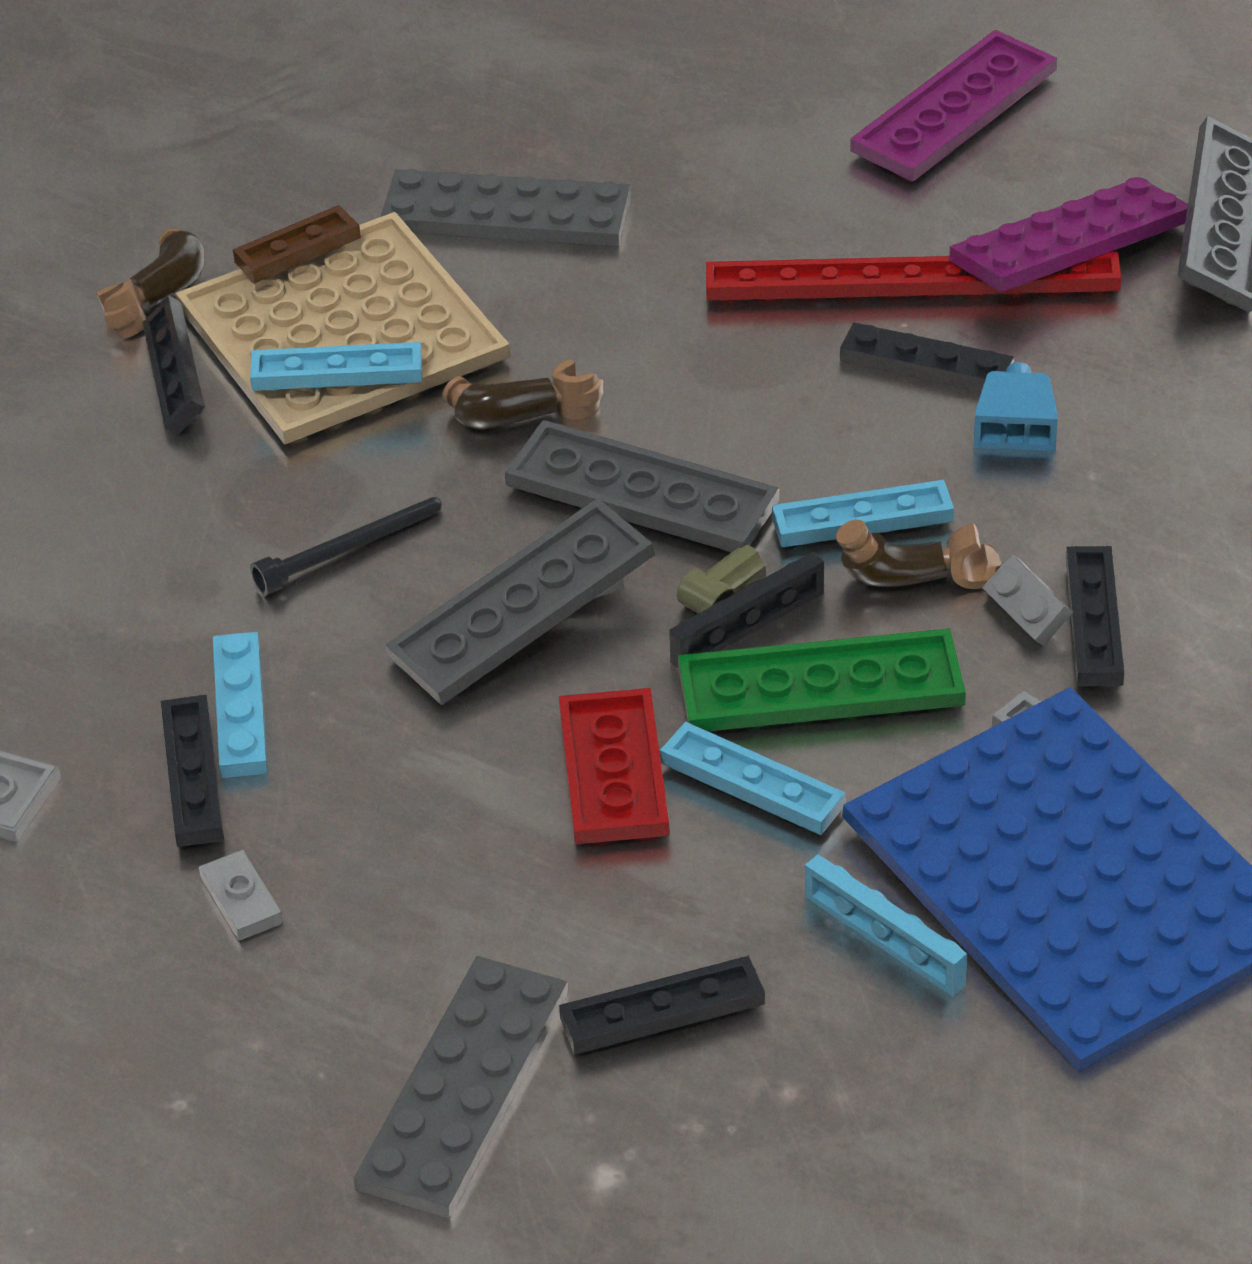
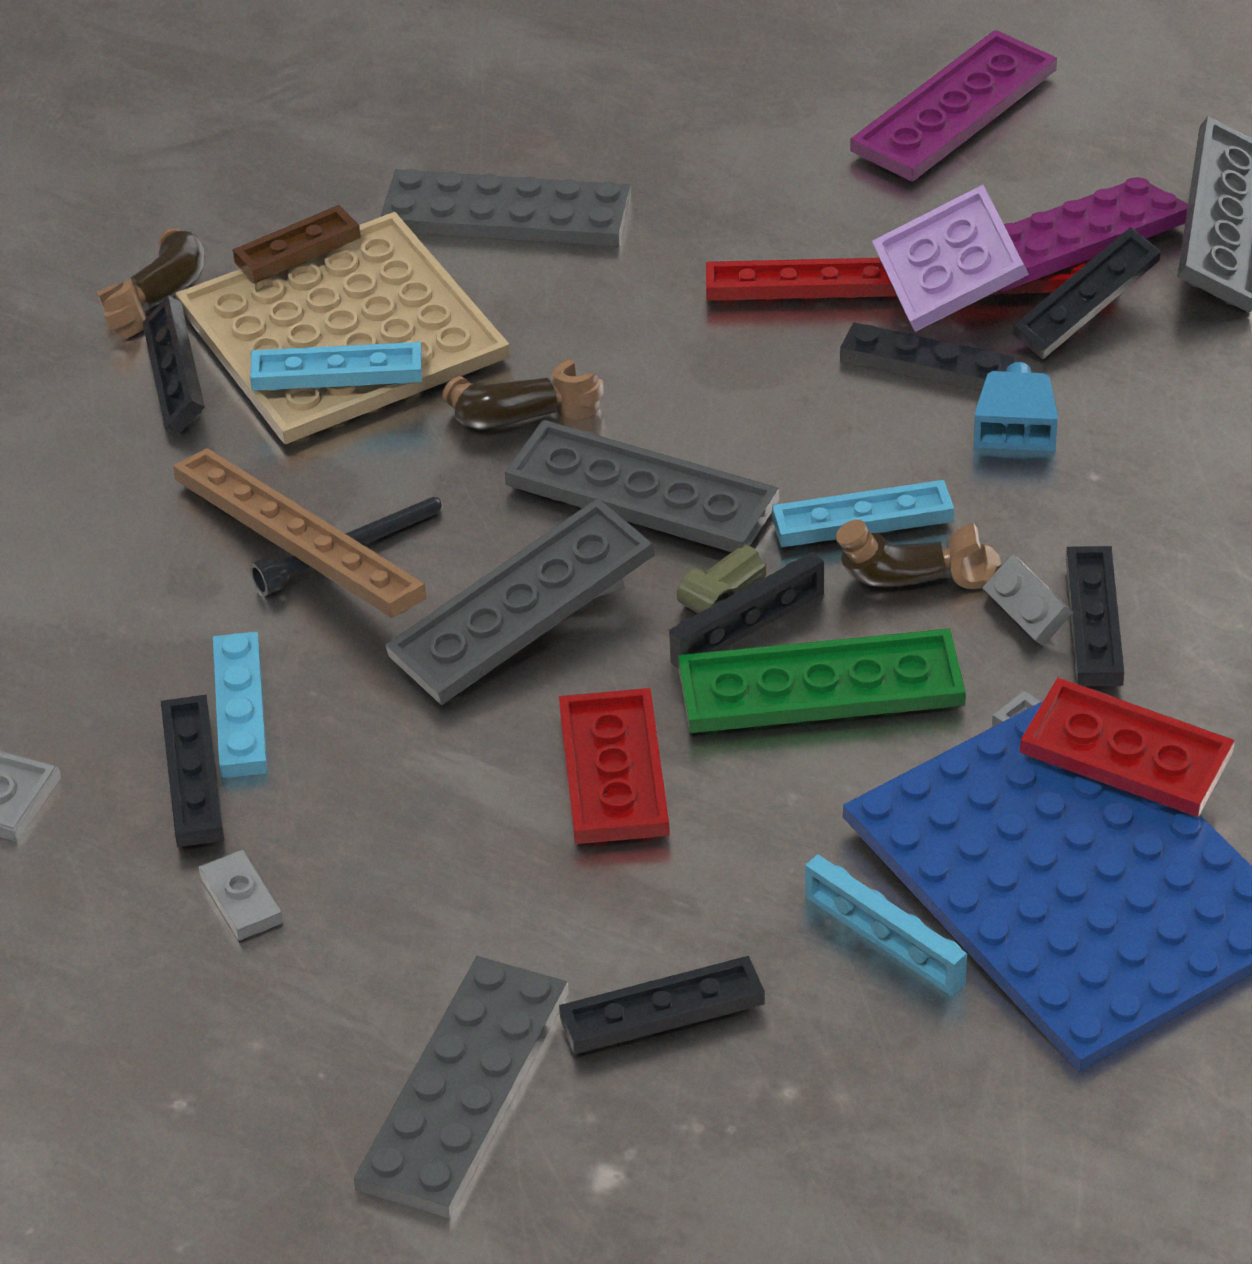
(300, 533): none -> medium nougat plate
(753, 778): medium azure plate -> none
(949, 258): none -> lavender plate
(1086, 293): none -> black plate
(1127, 746): none -> red plate

